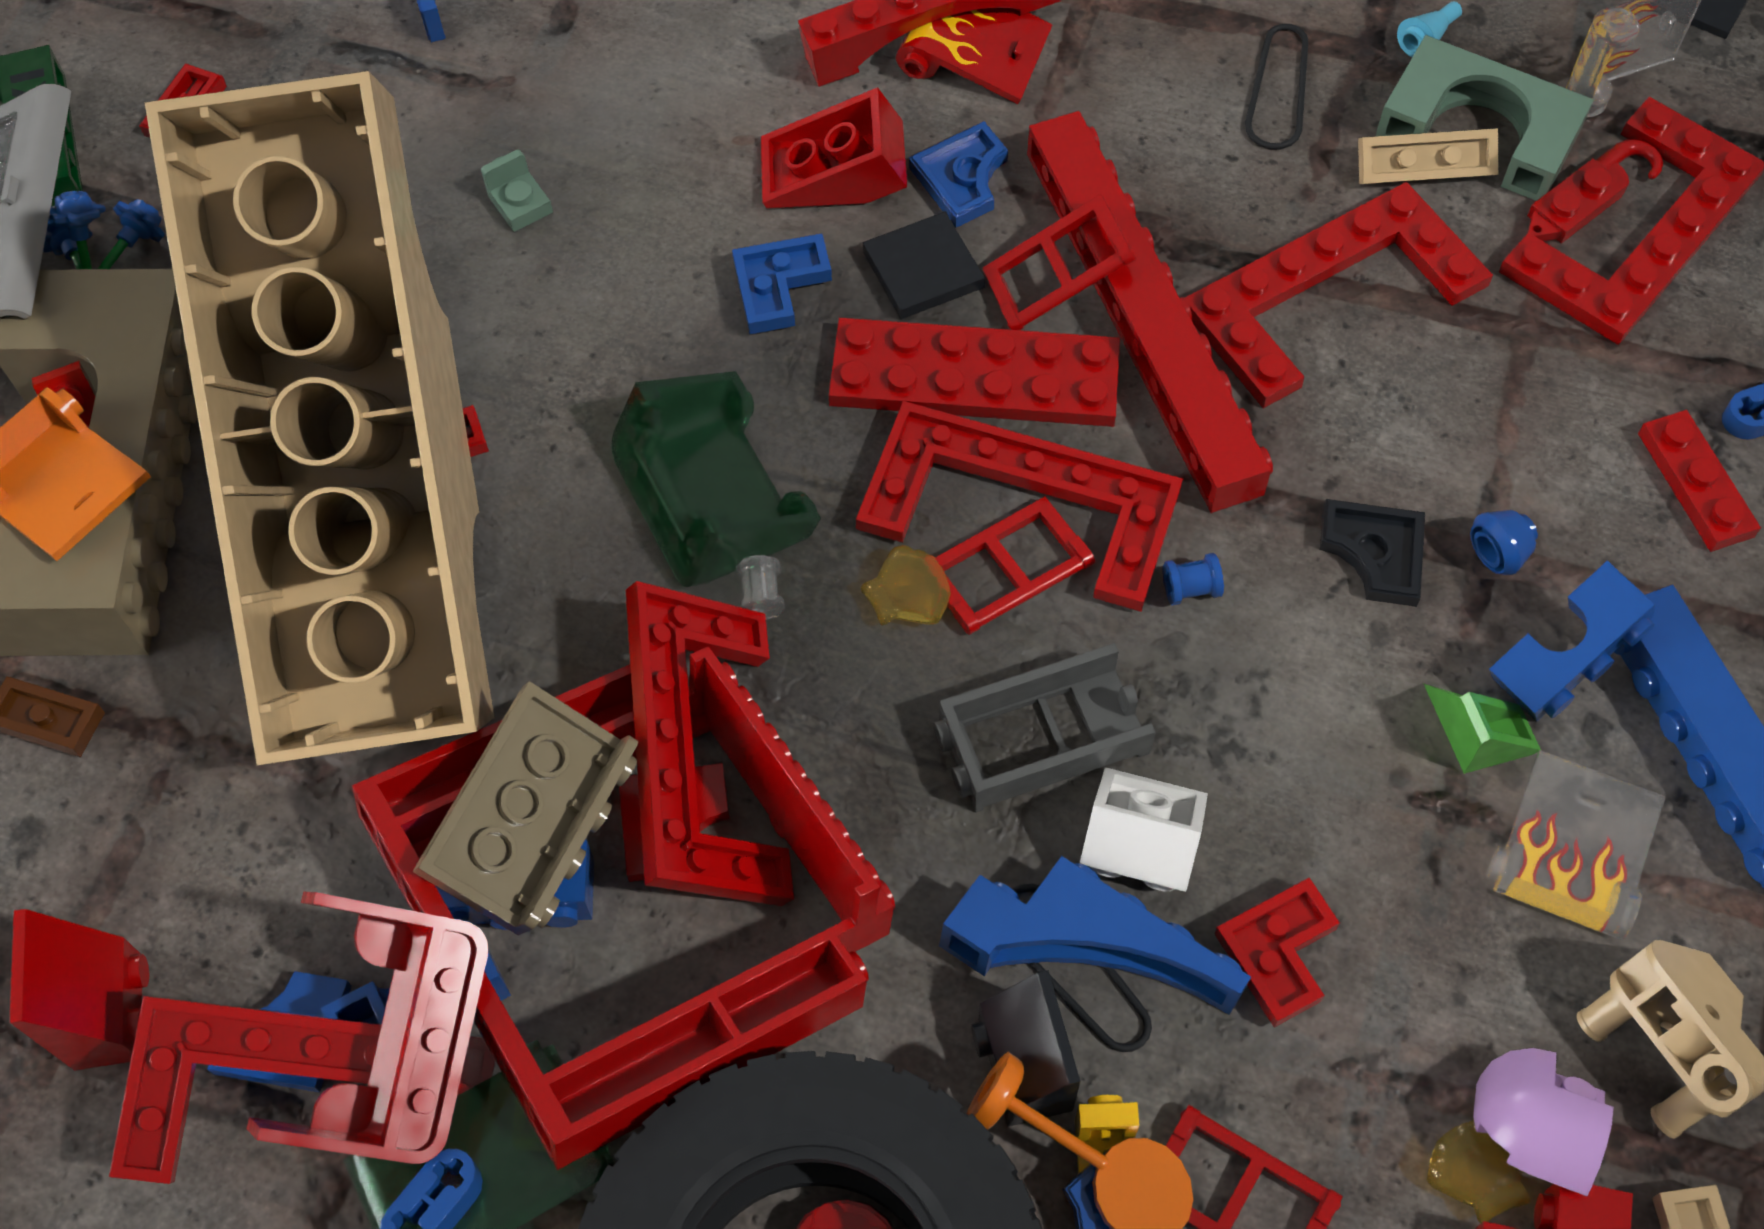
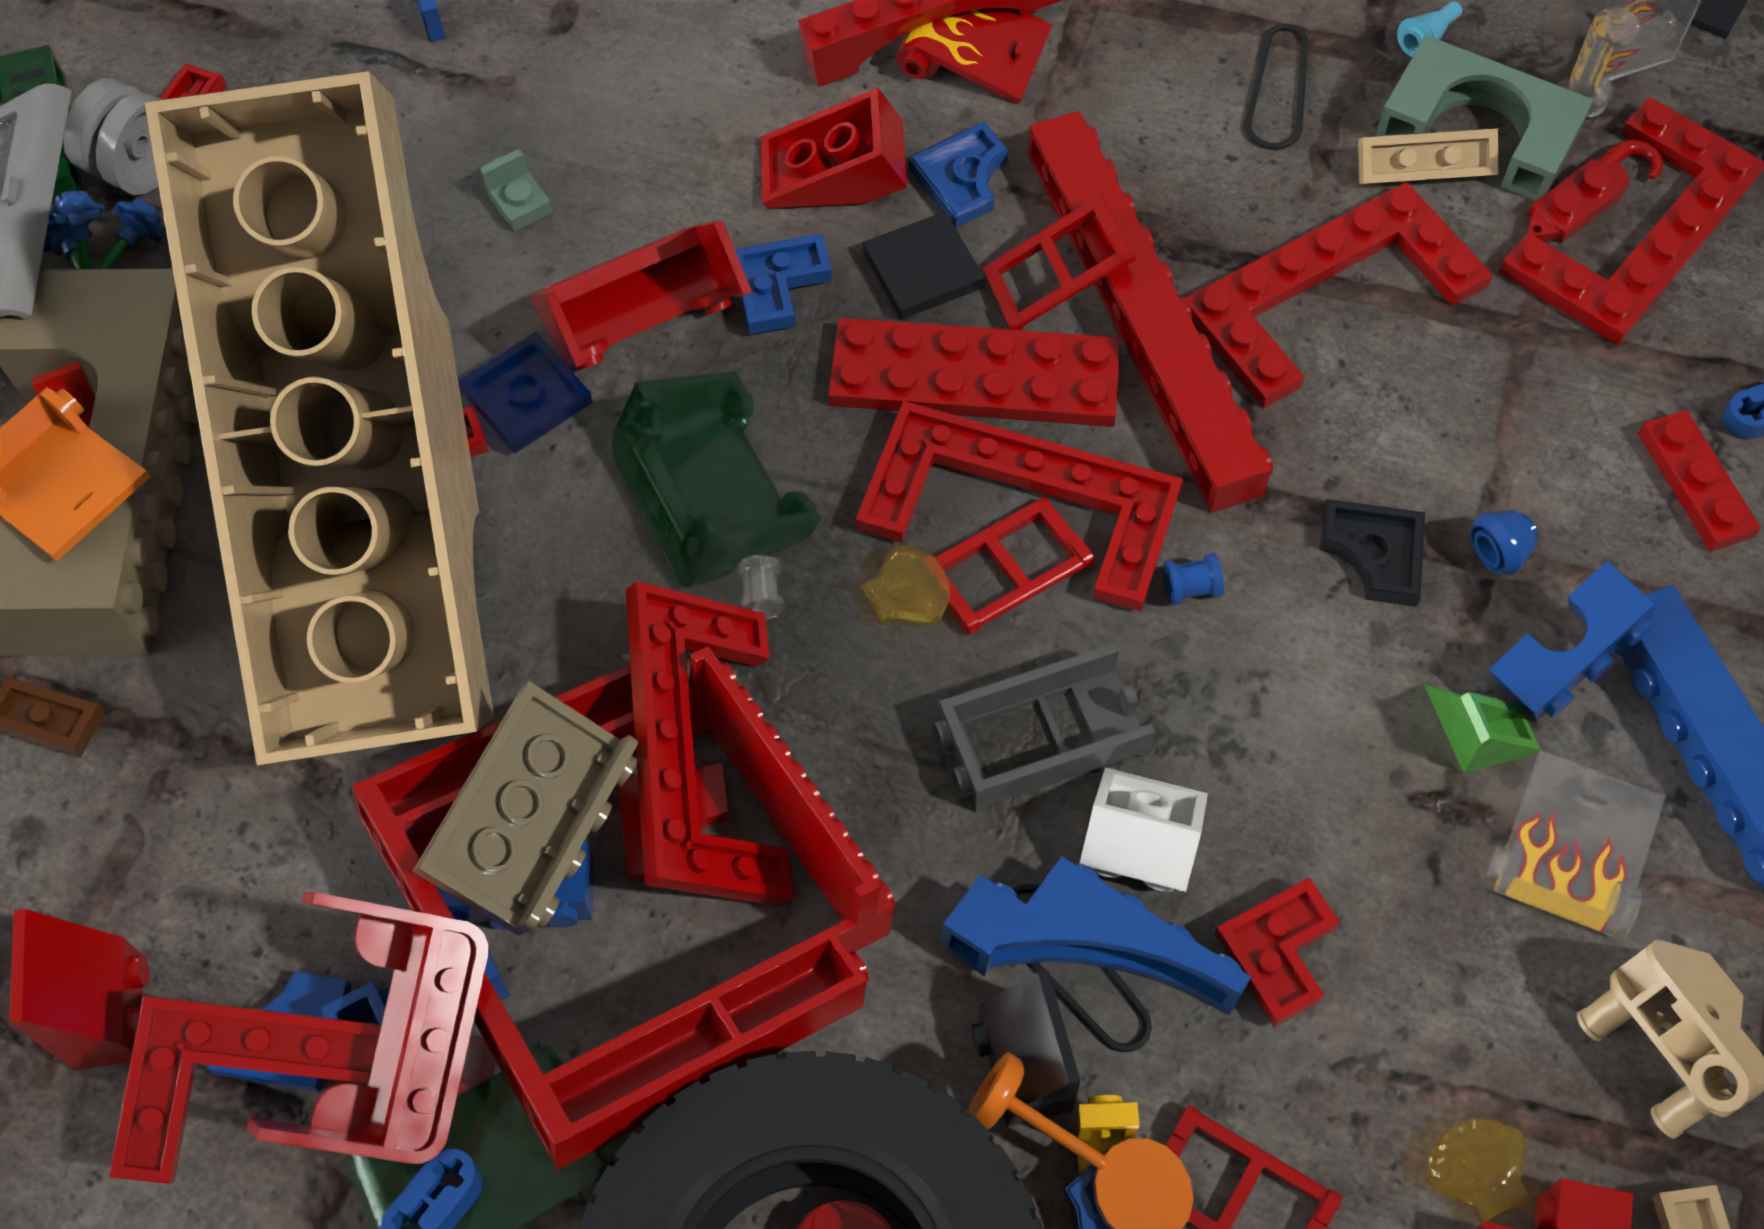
(111, 135): none -> light grey wheel
(525, 392): none -> clear blue plate
(640, 291): none -> red windscreen
(1543, 1119): lavender brick -> none

